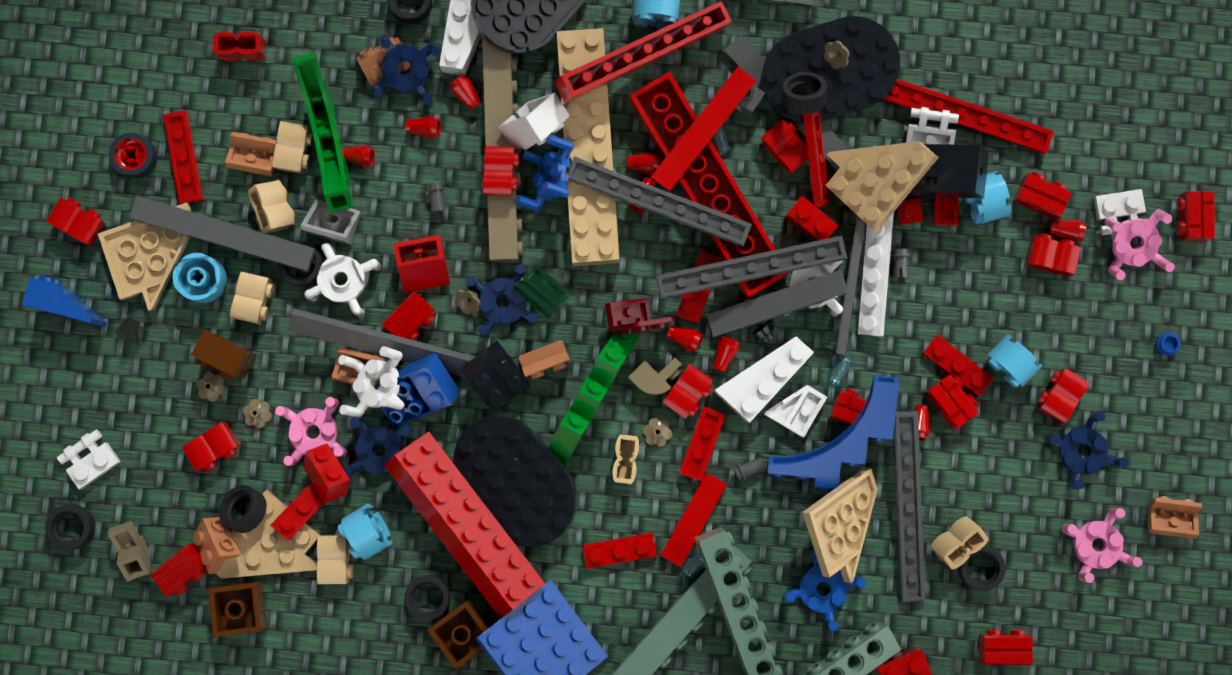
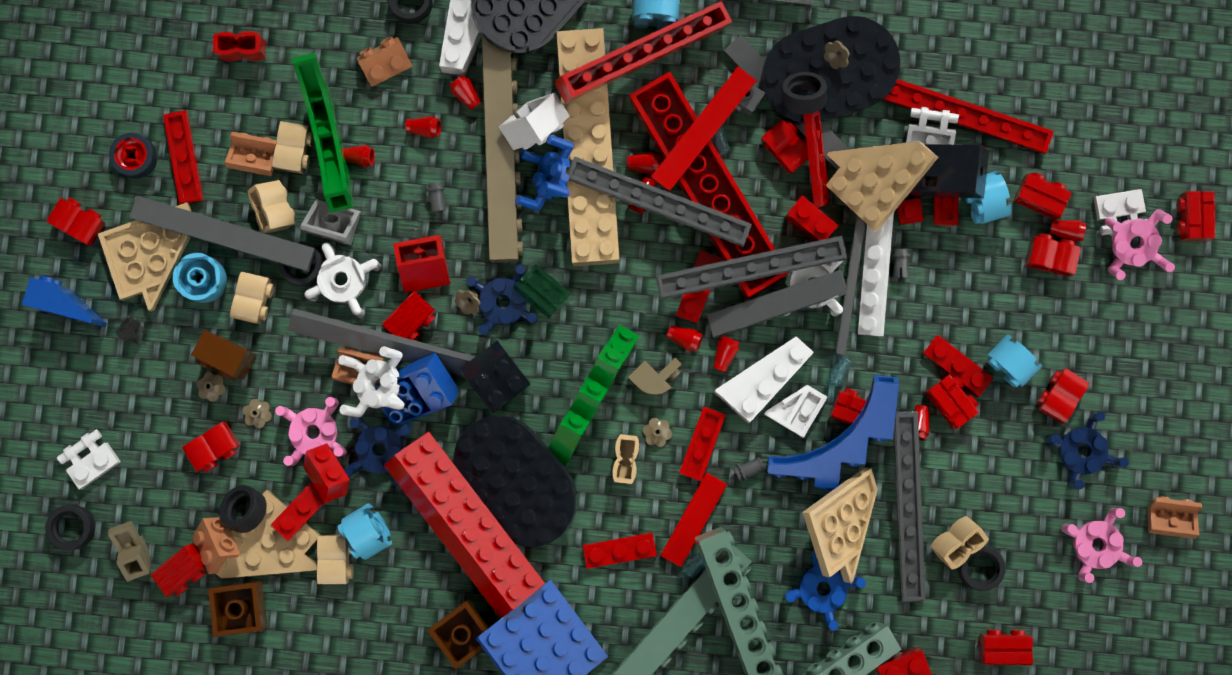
(409, 597): black tyre -> none
(414, 78): dark blue plate -> none
(499, 171): red brick -> none
(543, 359): nougat bracket -> none
(632, 317): dark red bracket -> none
(688, 391): red brick -> none
(763, 333): black plate -> none
(1168, 343): blue plate -> none

